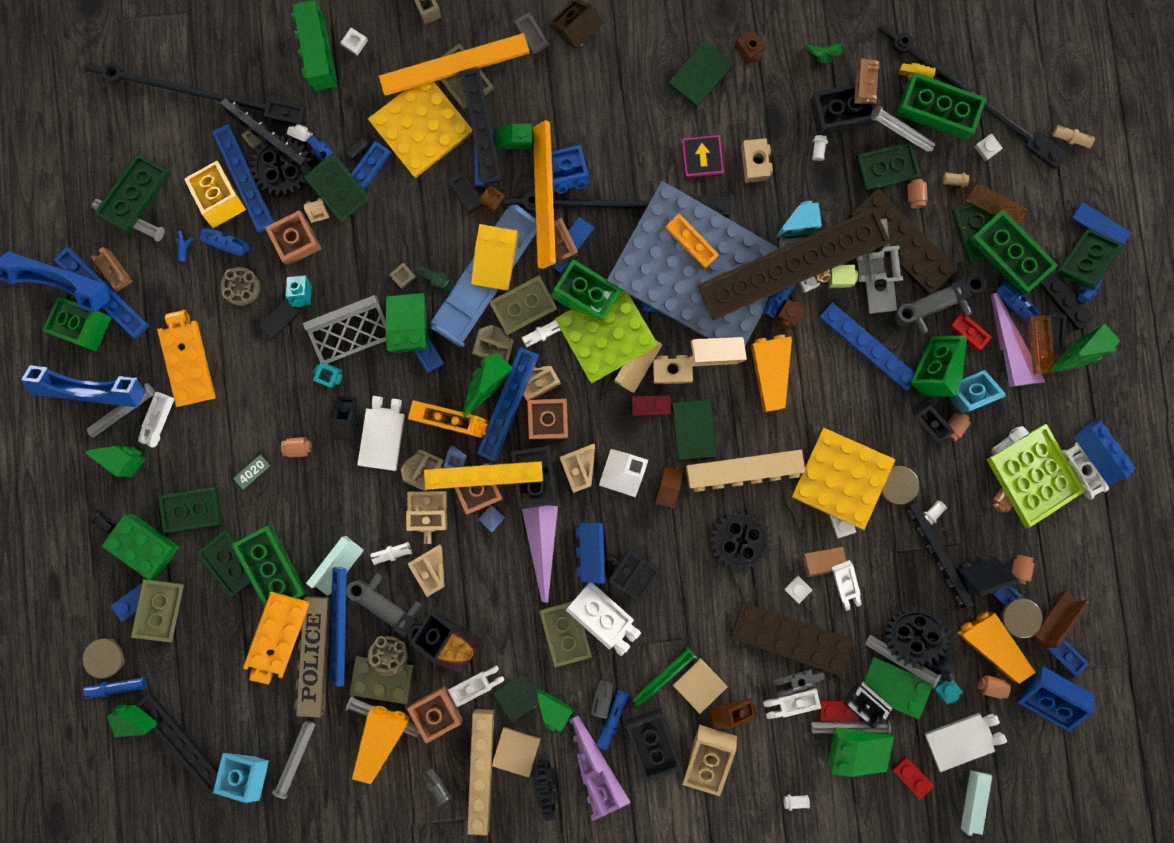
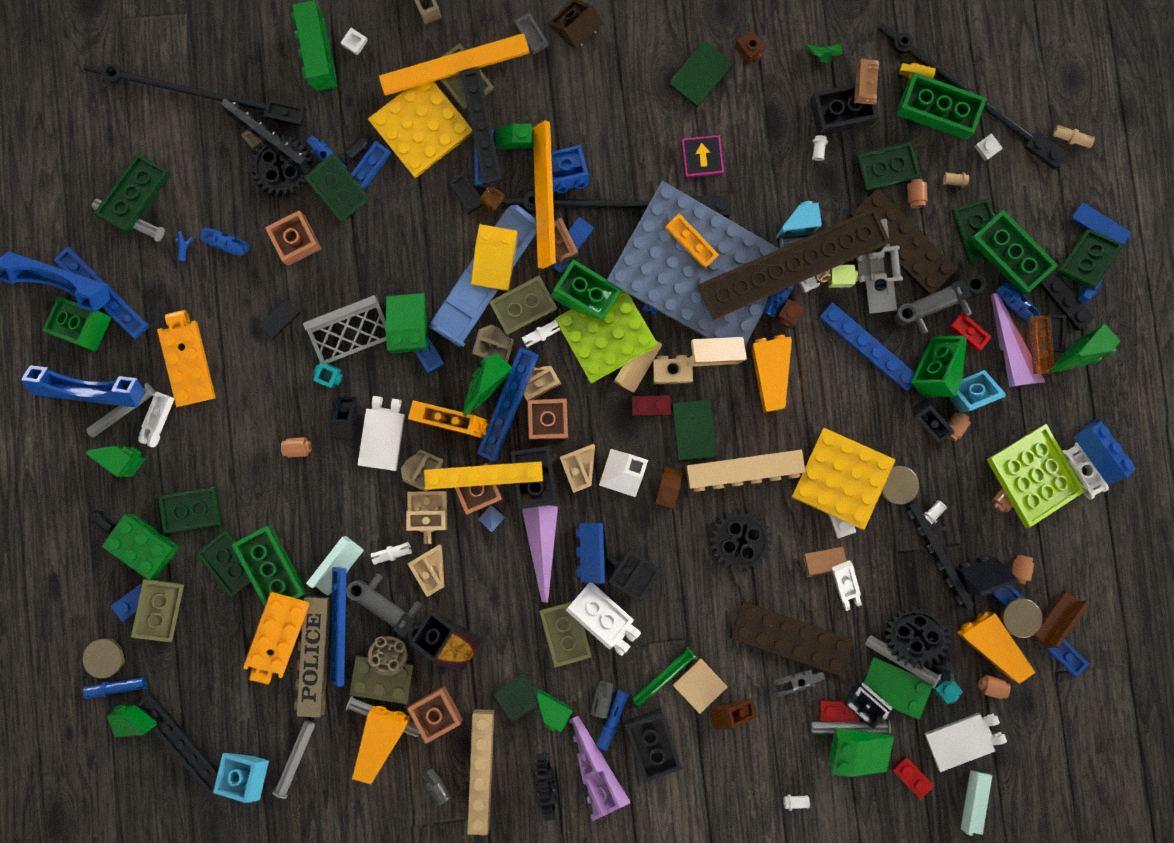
(112, 269): medium nougat hinge -> none
(214, 194): yellow slope -> none
(240, 286): dark tan tile -> none
(242, 177): blue tile -> none
(251, 472): sand green sticker -> none
(298, 291): teal brick -> none
(299, 132): white plate -> none
(316, 210): tan tile -> none
(402, 276): dark tan tile -> none
(437, 279): clear green piece -> none
(454, 458): medium blue slope -> none
(473, 687): white hinge -> none
(516, 752): tan tile -> none
(710, 760): tan slope -> none
(752, 171): tan brick -> none
(794, 703): white hinge -> none
(798, 589): white plate -> none
(902, 129): light grey axle -> none
(995, 202): clear orange panel -> none
(1018, 434): white piece -> none
(1057, 699): blue slope -> none

